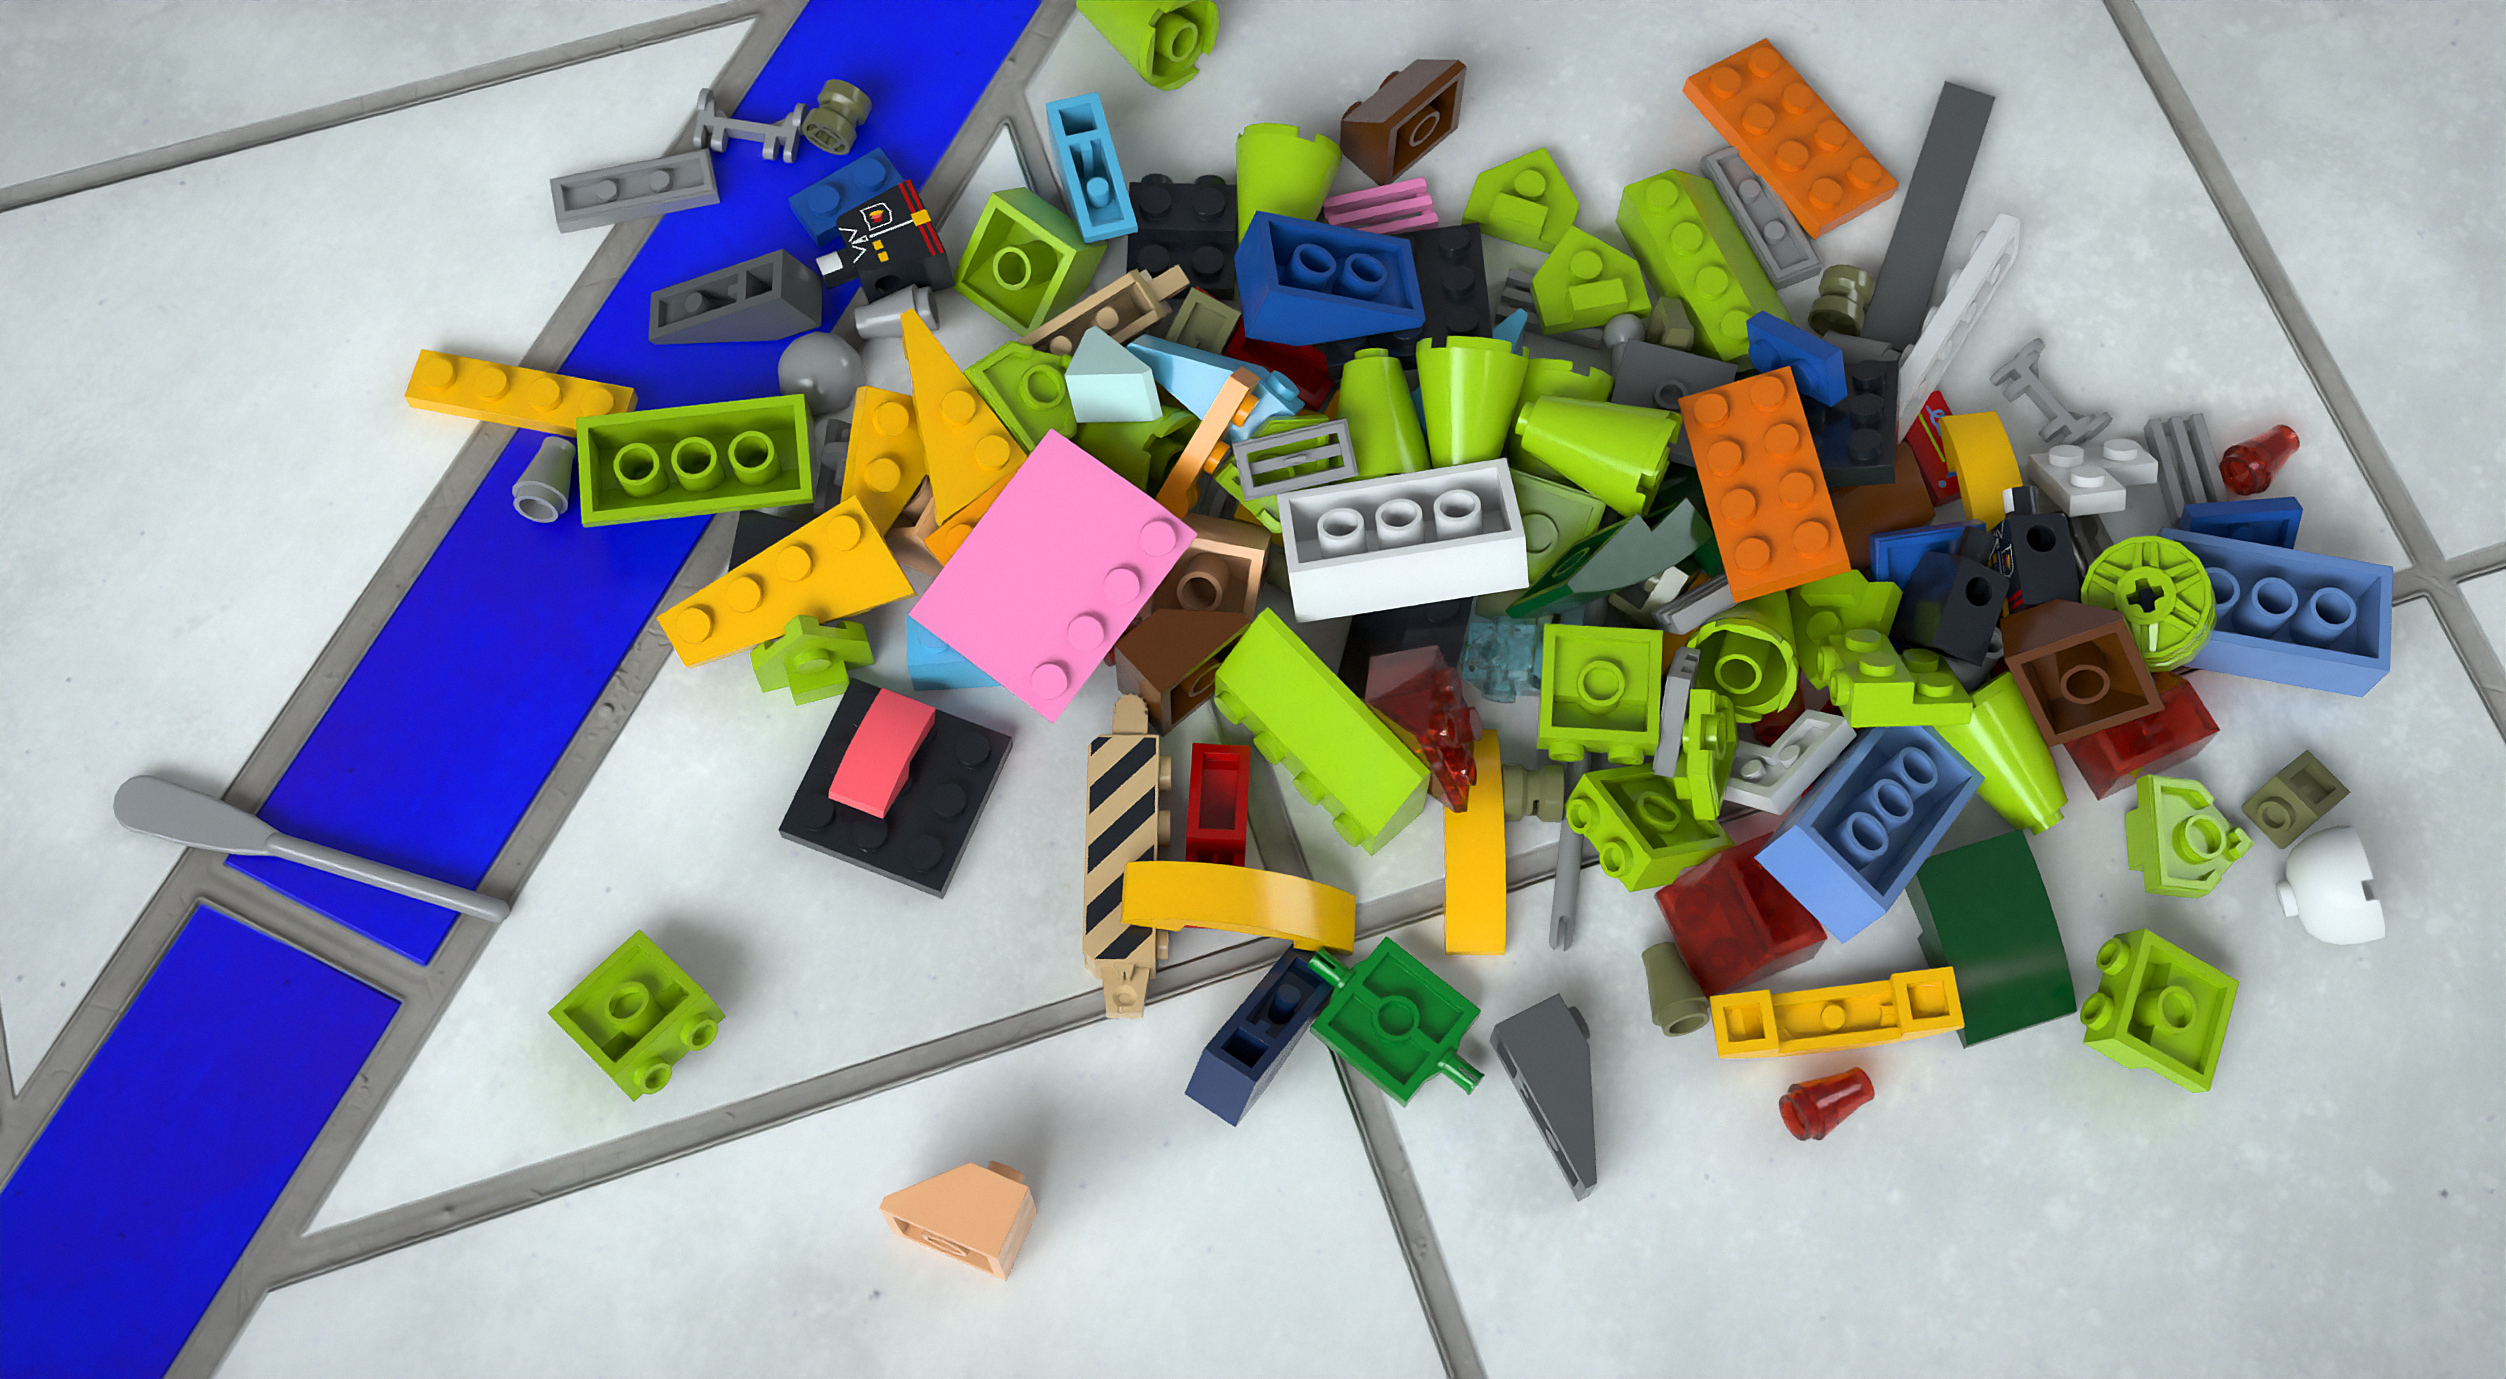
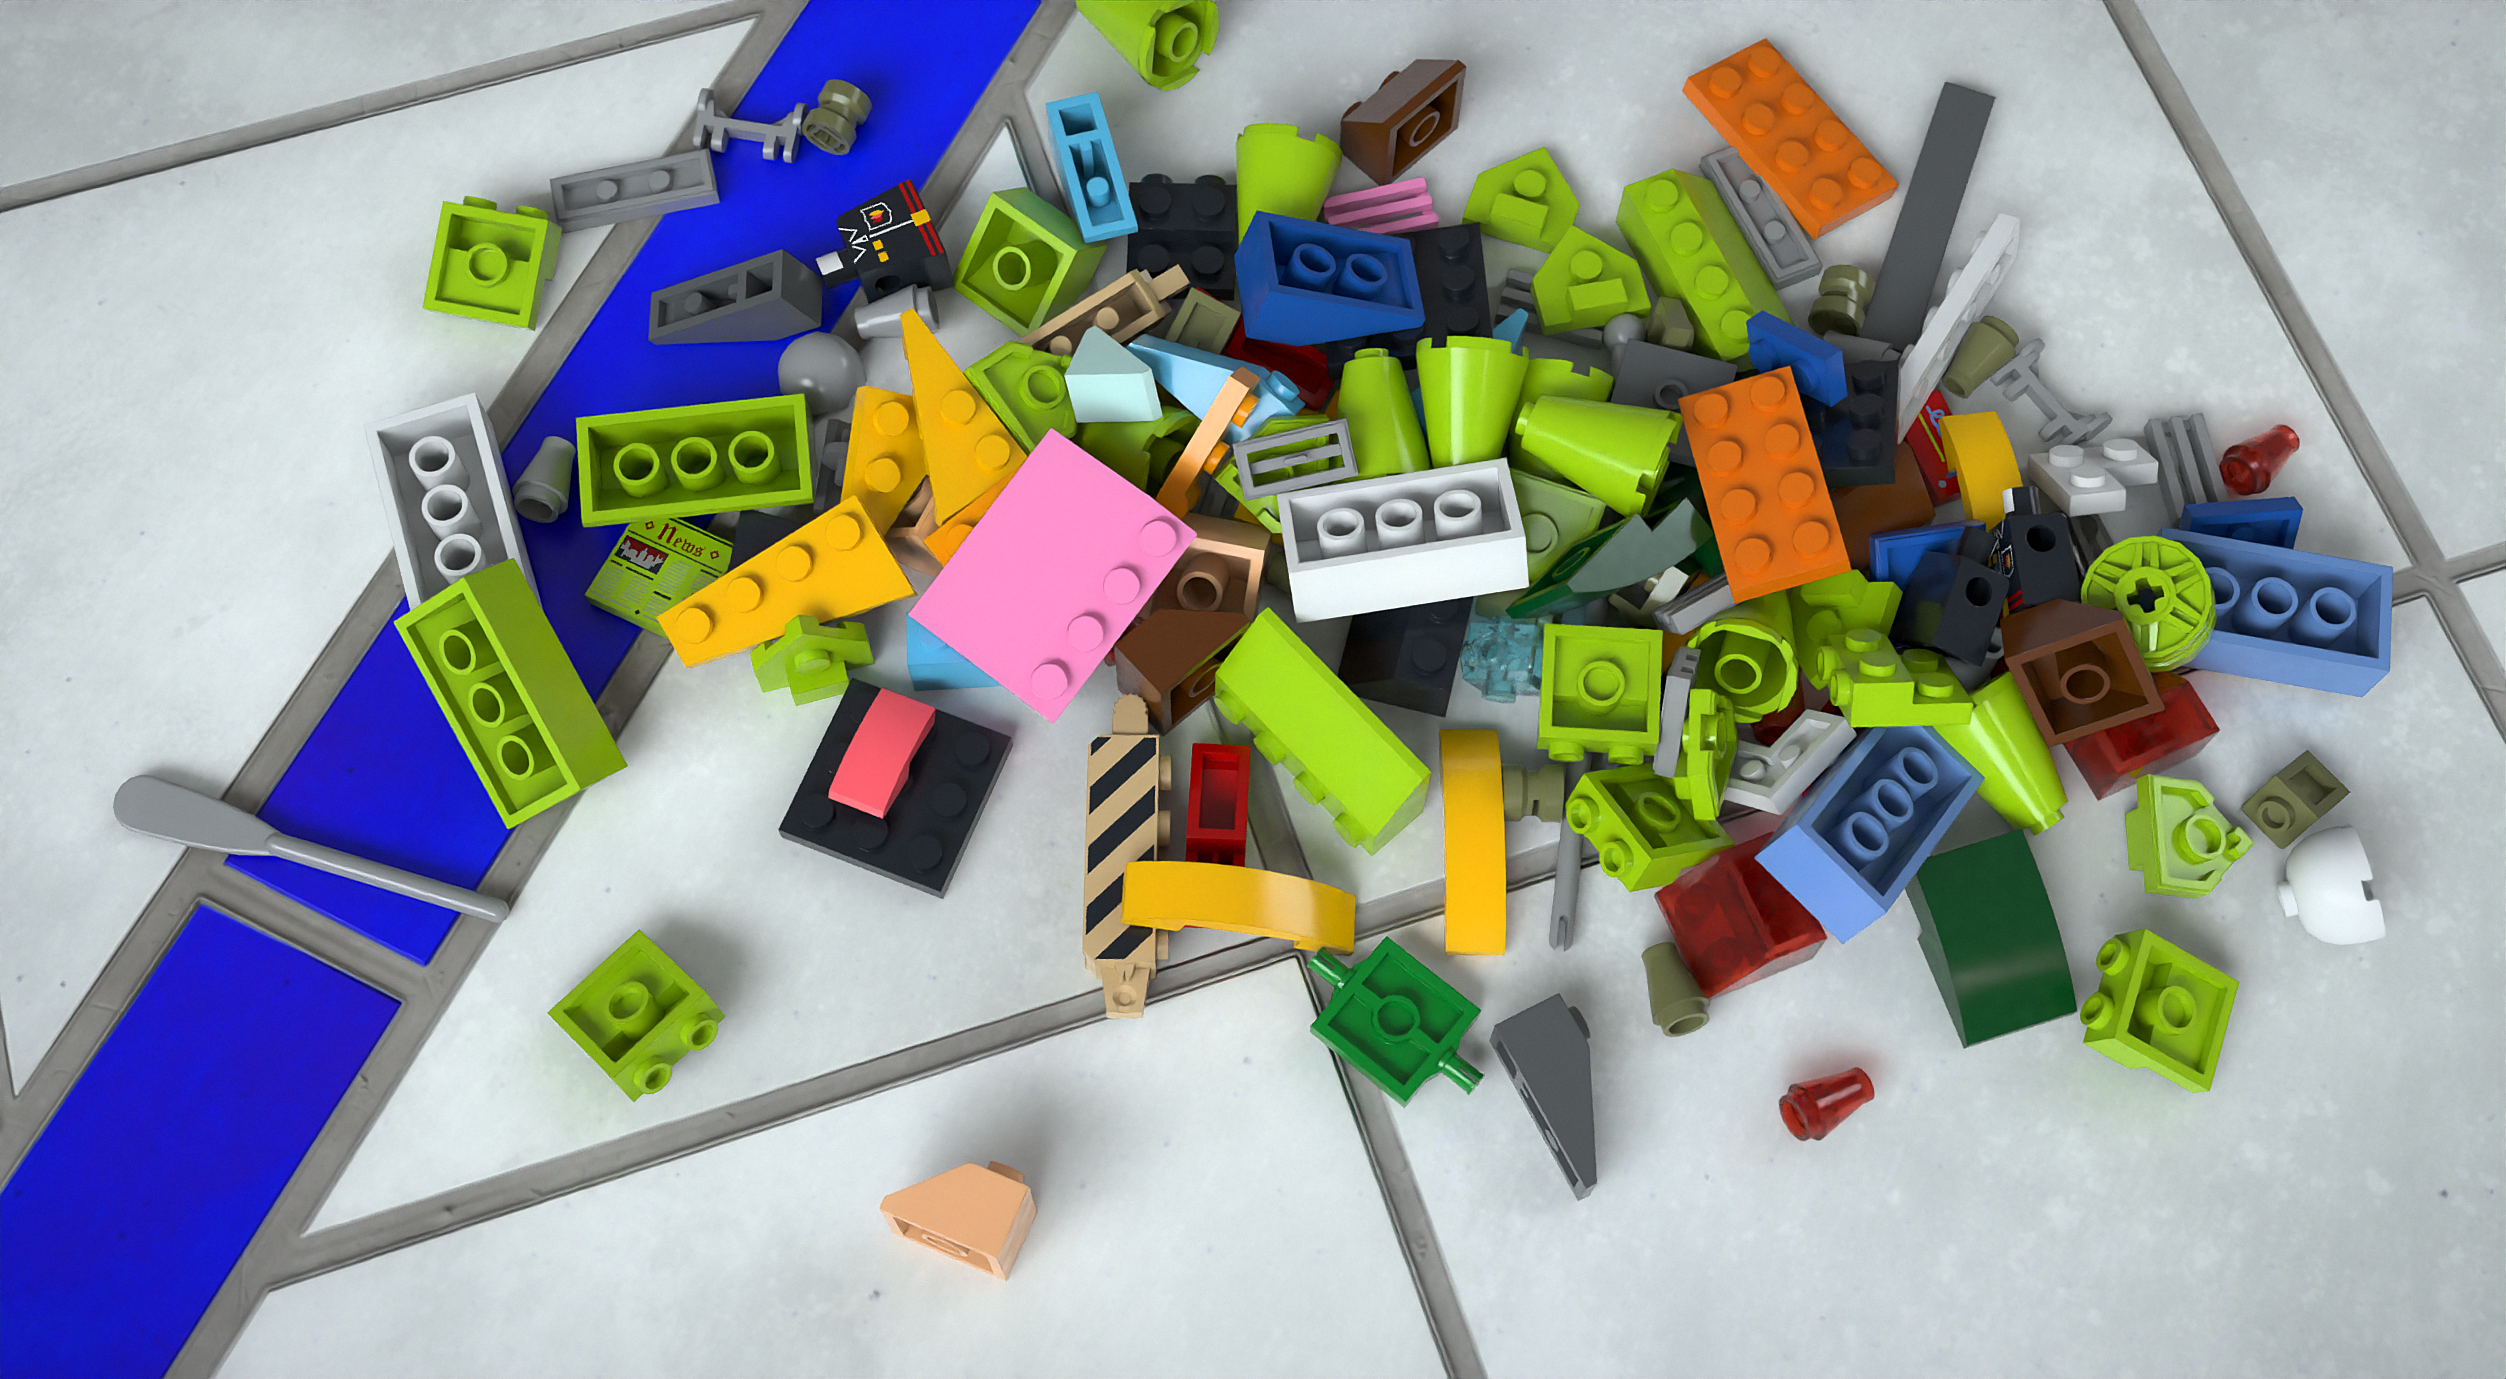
(445, 495): none -> white brick
(491, 262): none -> lime plate
(510, 692): none -> lime slope
(511, 393): yellow plate -> none
(656, 569): none -> lime tile
(841, 191): blue plate -> none
(1258, 1037): dark blue slope -> none
(1427, 712): clear red slope -> none
(1837, 1016): yellow slope -> none
(1981, 354): none -> olive cone

